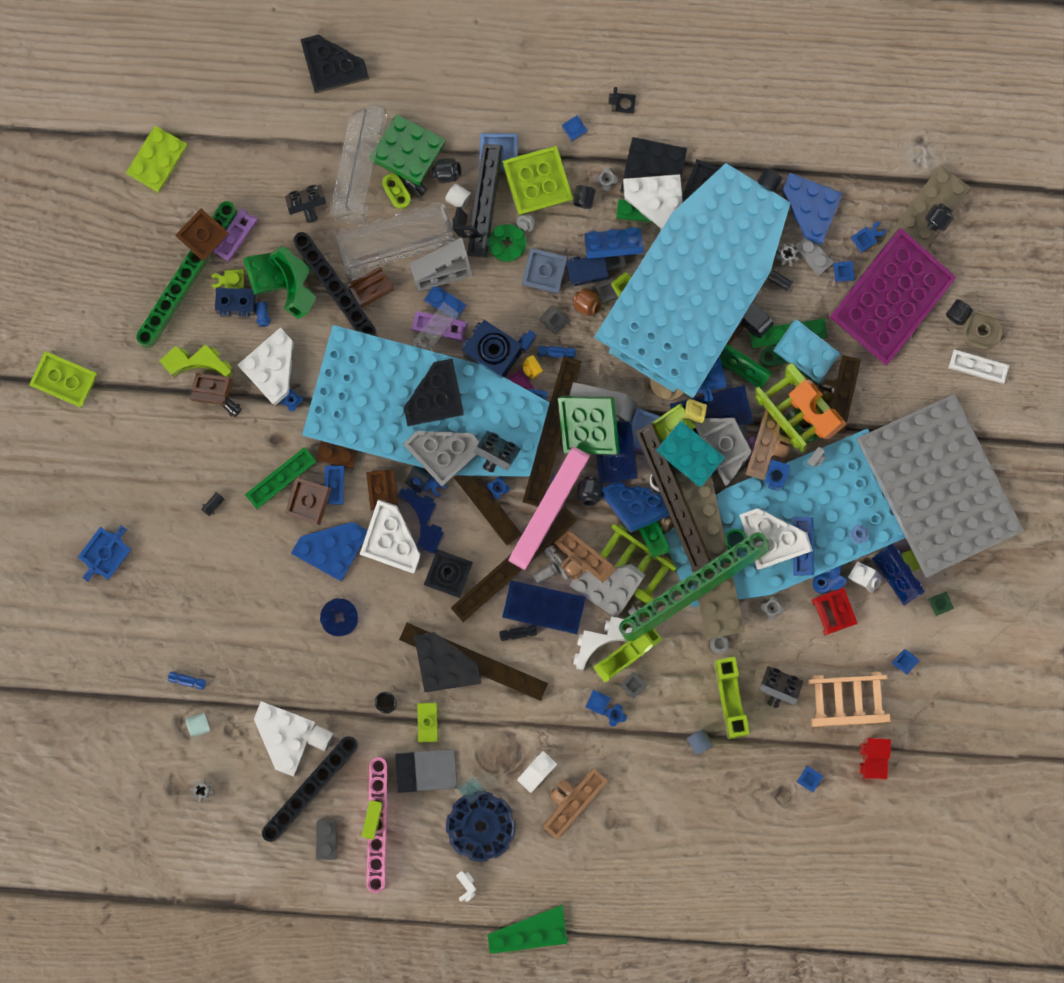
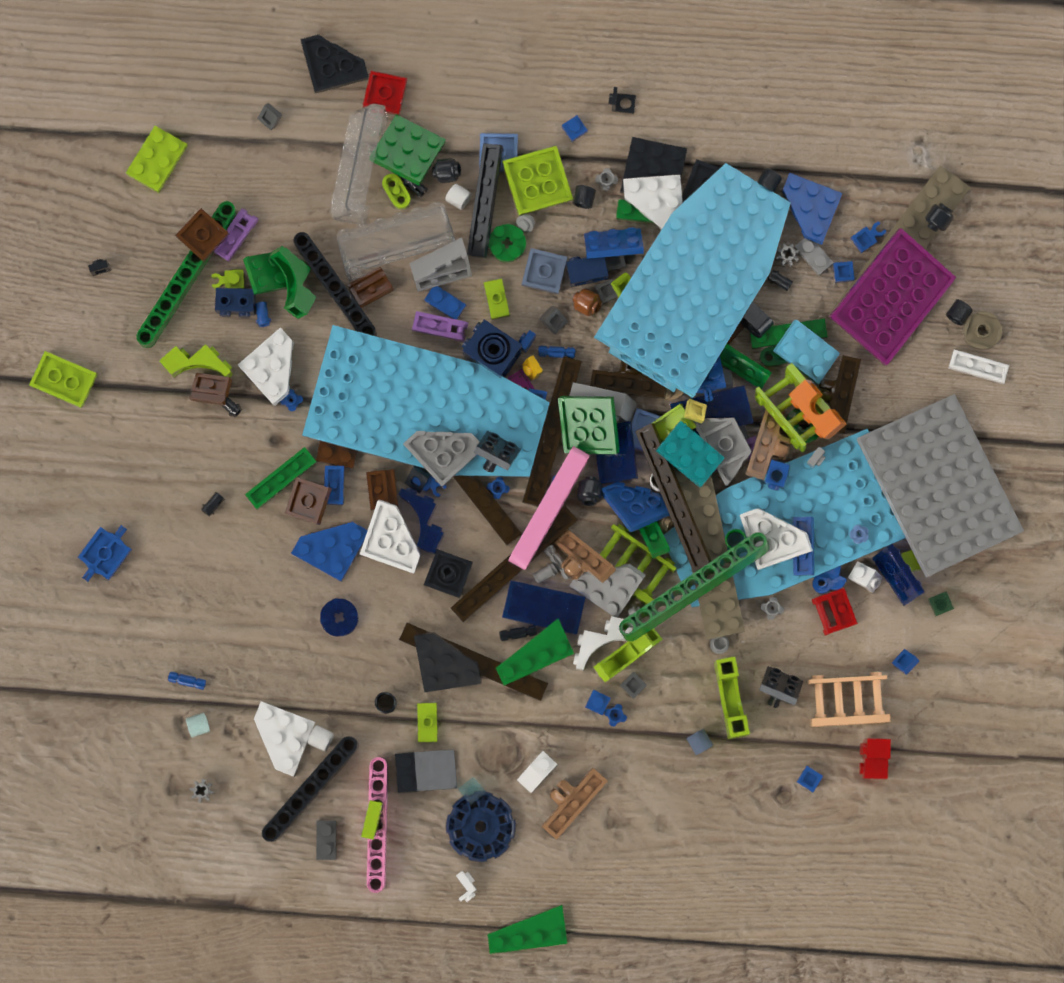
(99, 267): none -> black plate
(269, 116): none -> dark grey plate
(306, 201): black plate -> none
(385, 91): none -> red plate
(435, 327): clear plate -> none
(435, 396): black plate -> none
(459, 225): black bracket -> none
(496, 299): none -> lime plate
(541, 651): none -> green wing
(628, 381): none -> dark brown plate

